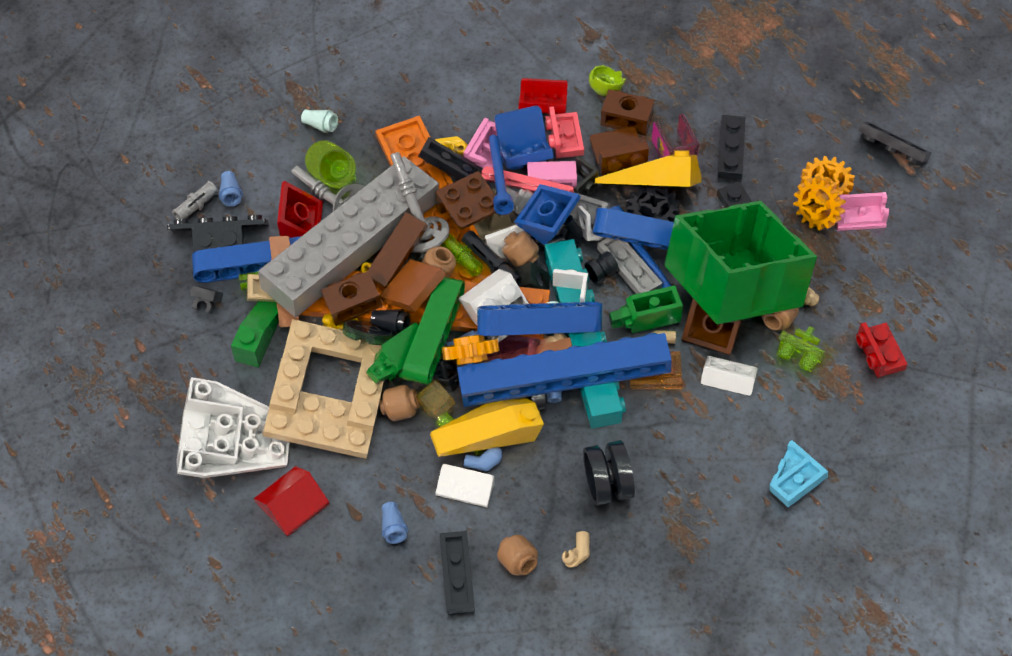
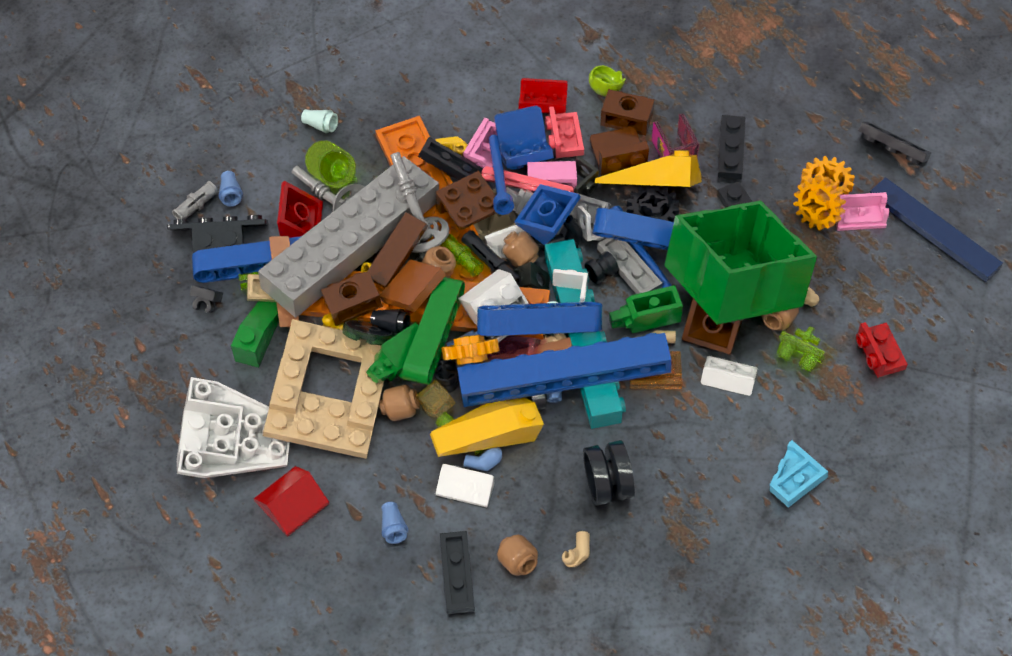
(938, 231): none -> dark blue tile

